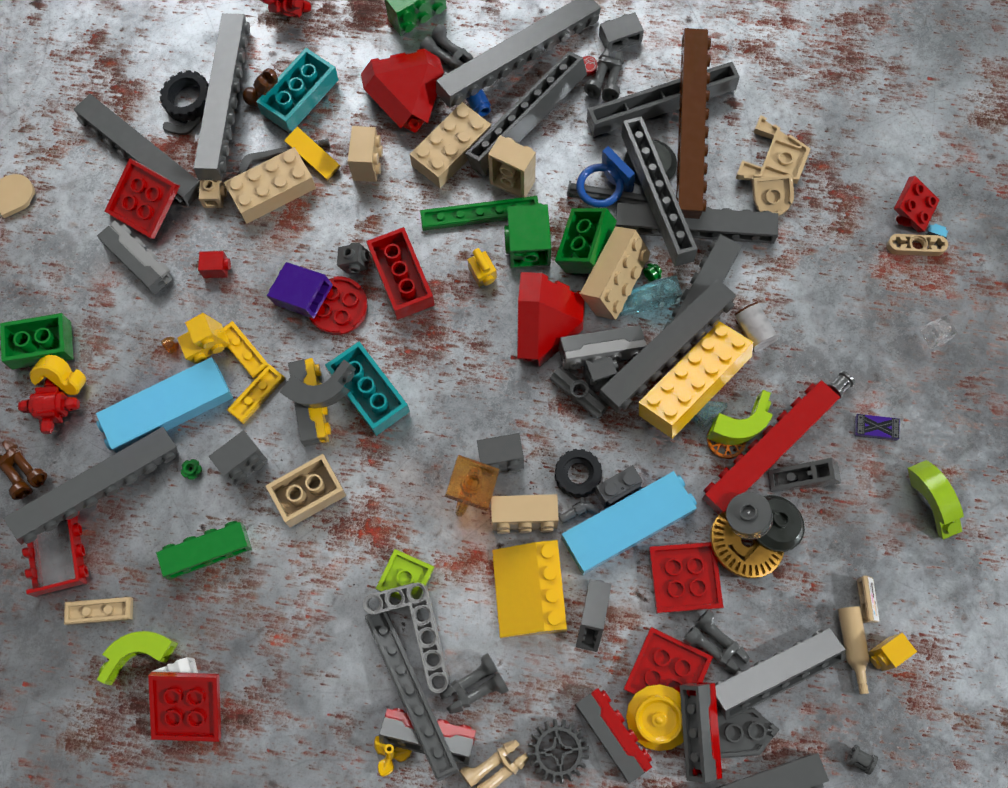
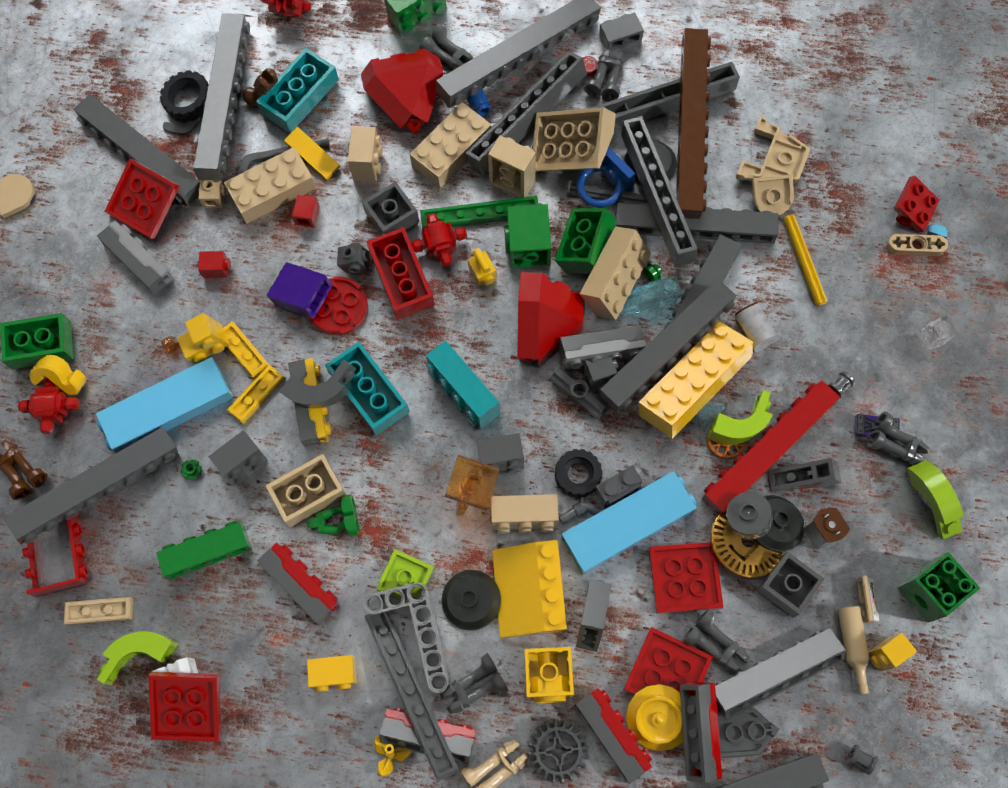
(298, 583): none -> piece
(305, 210): none -> red brick
(331, 672): none -> yellow brick
(349, 523): none -> green piece
(390, 209): none -> dark grey brick
(439, 239): none -> red piece
(463, 385): none -> teal brick
(471, 600): none -> pearl dark grey piece
(549, 674): none -> yellow brick
(572, 138): none -> tan slope
(790, 584): none -> dark grey brick
(805, 260): none -> yellow axle
(826, 528): none -> reddish brown piece
(911, 444): none -> dark grey piece
(939, 587): none -> green brick

